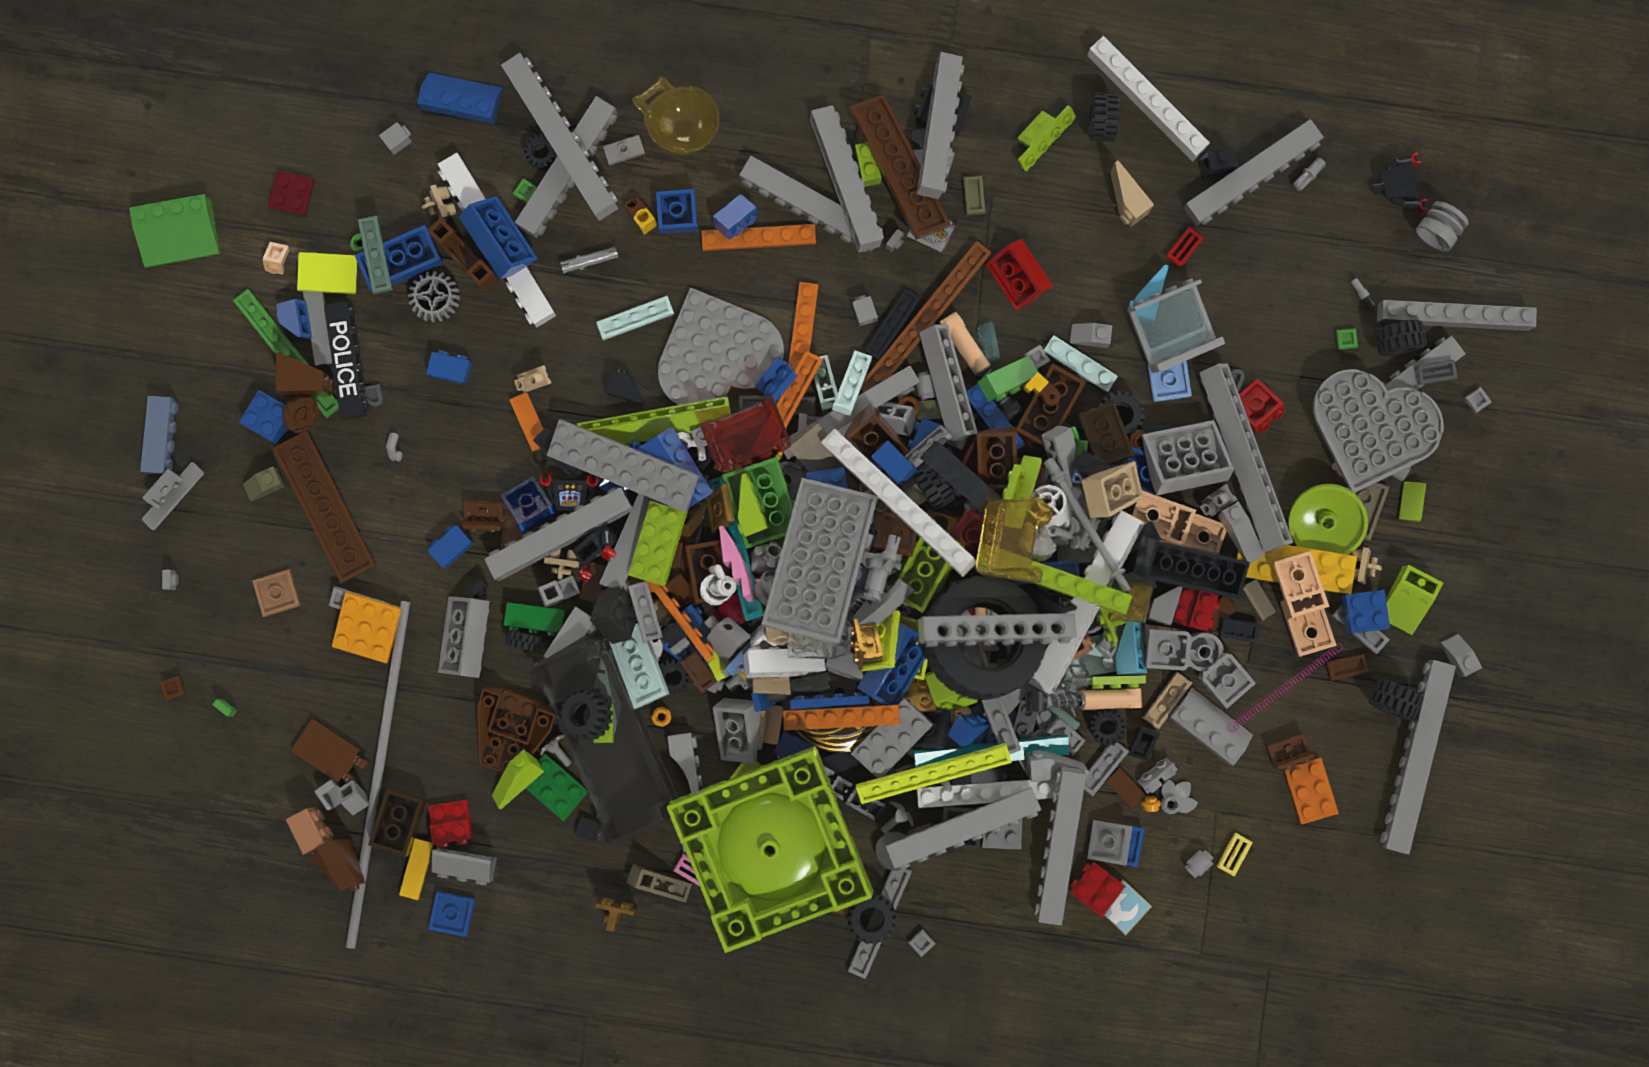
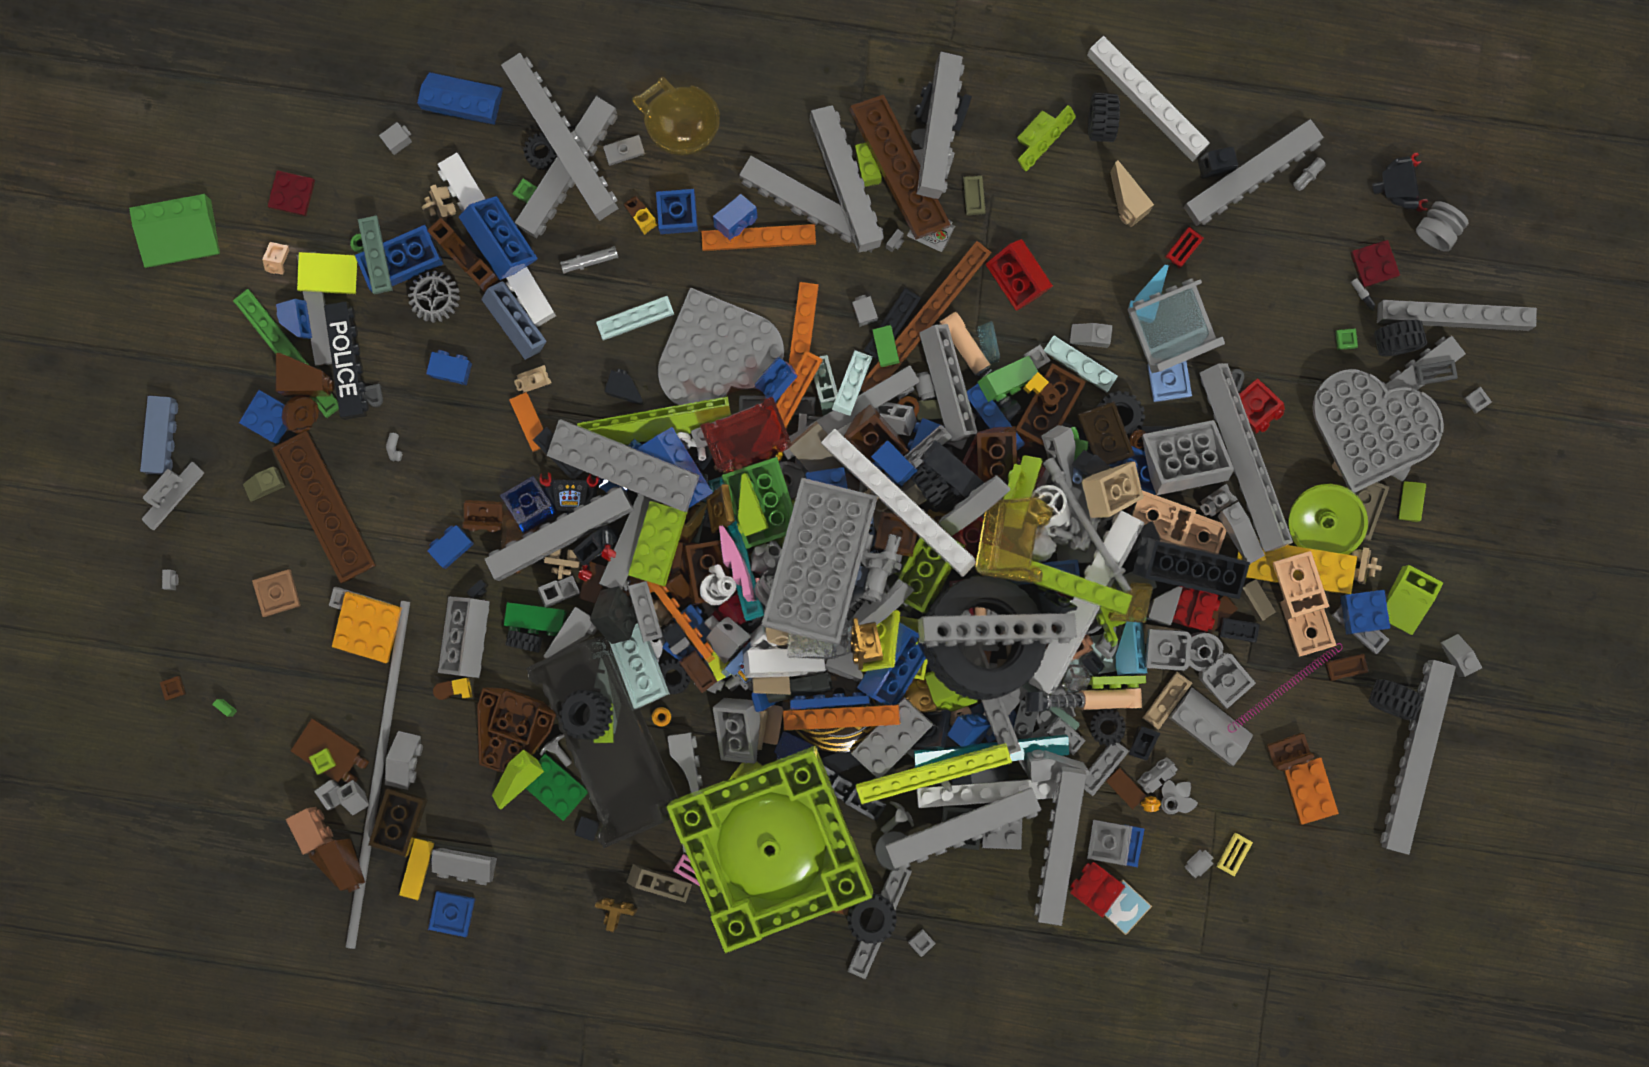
(322, 761): none -> lime tile
(403, 760): none -> light grey brick
(447, 689): none -> leg
(450, 823): red plate -> none
(513, 320): none -> sand blue brick
(886, 346): none -> bright green tile
(974, 506): none -> light grey slope
(1093, 664): none -> black tile
(1375, 263): none -> dark red plate

